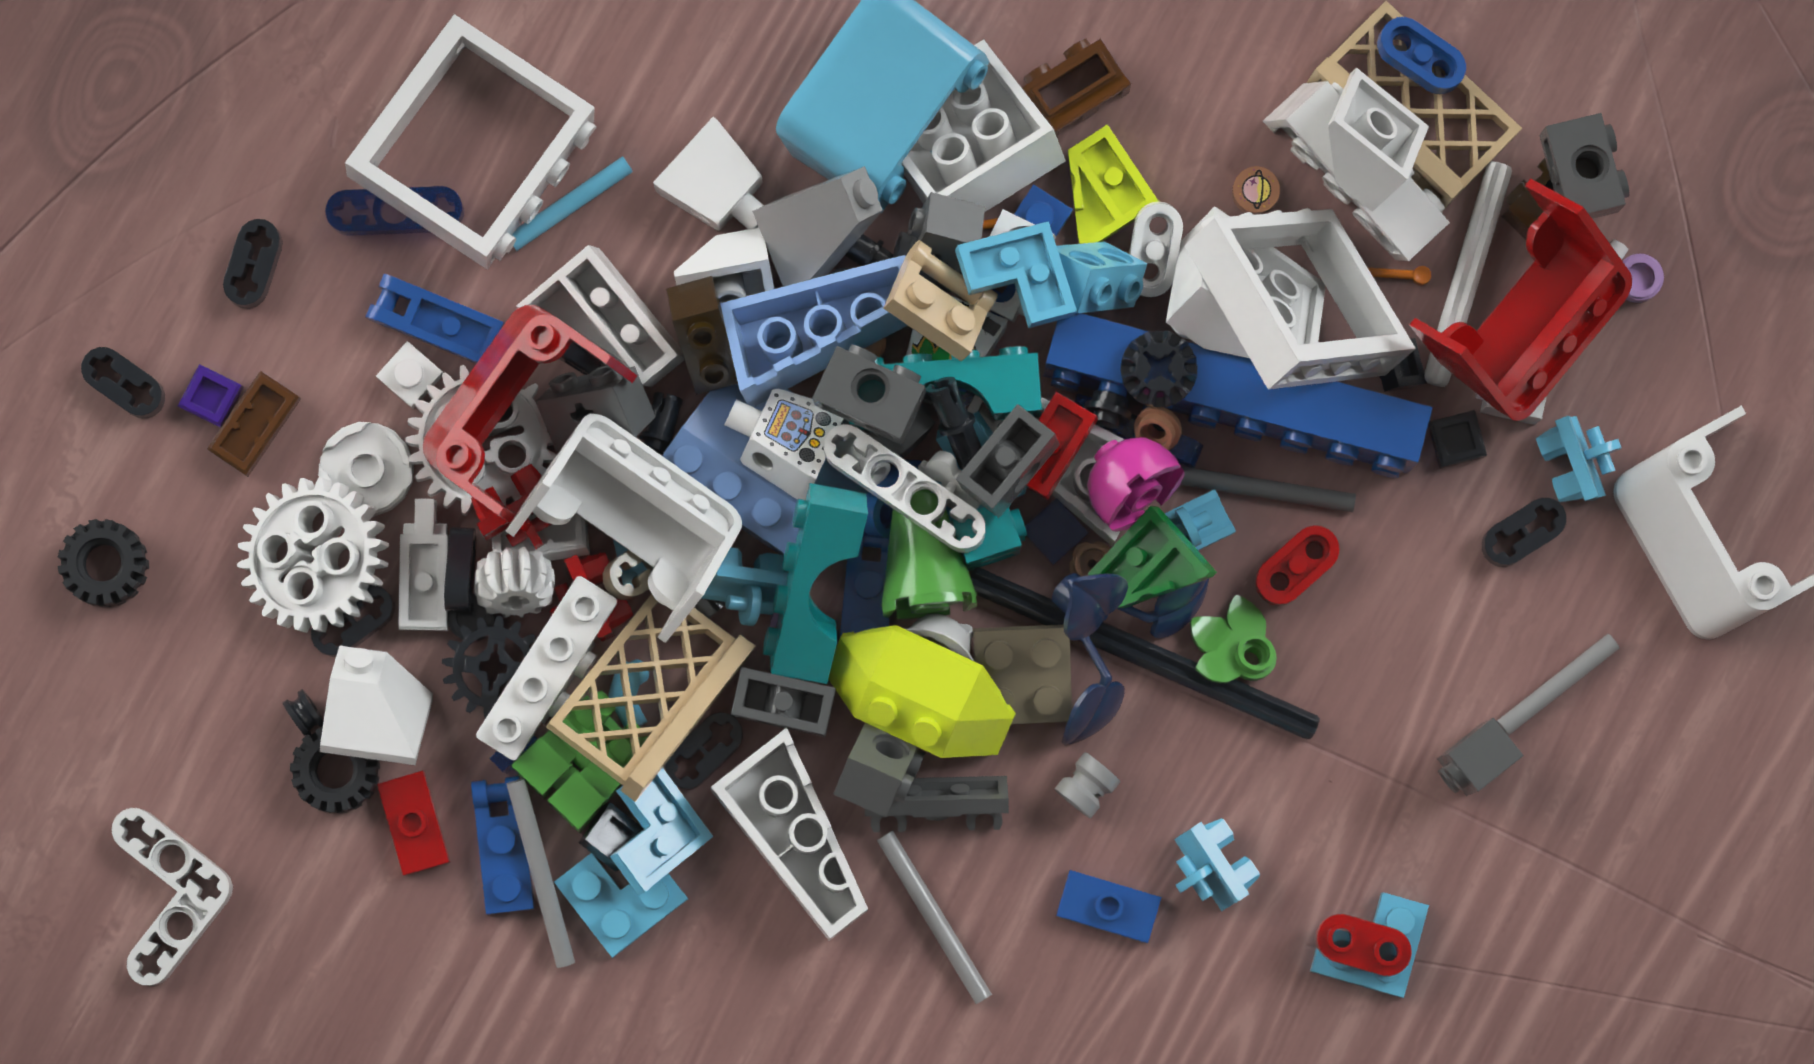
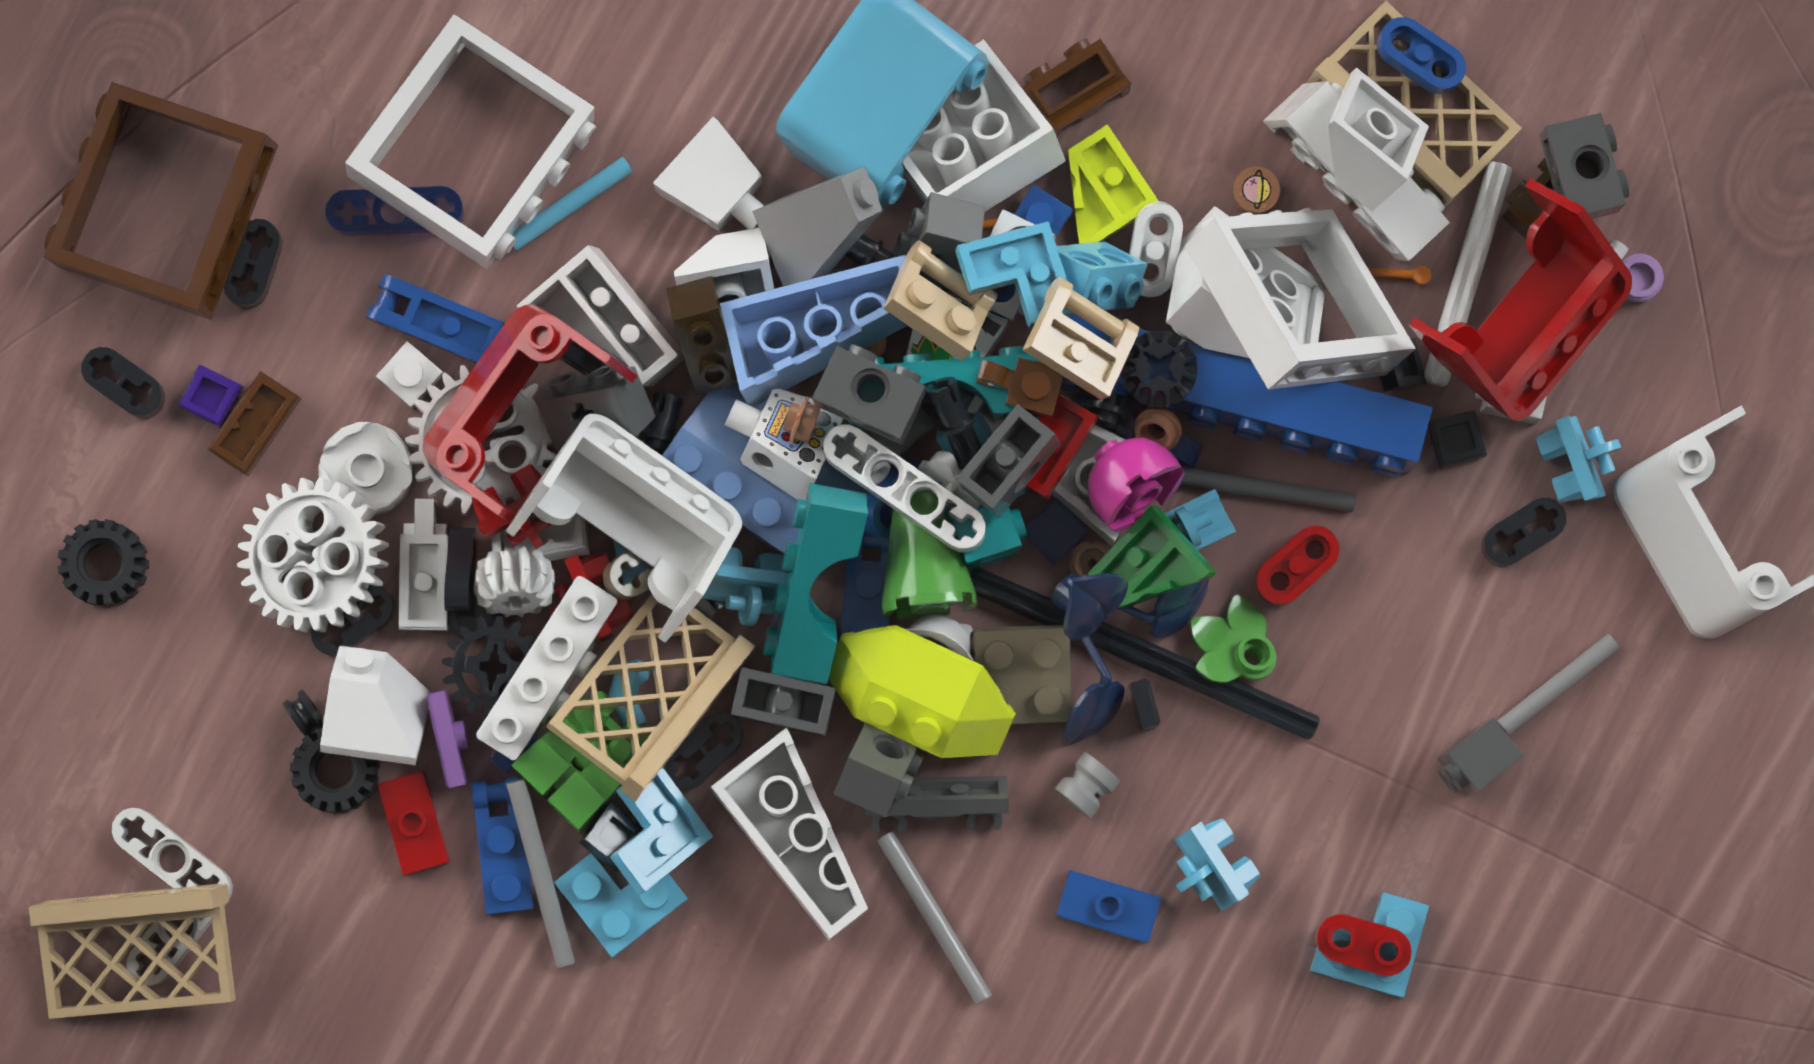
(129, 909): none -> tan fence
(227, 225): none -> reddish brown window
(450, 738): none -> medium lavender plate
(801, 421): none -> nougat plate
(1029, 385): none -> reddish brown plate
(1074, 349): none -> tan plate
(1144, 704): none -> black tile

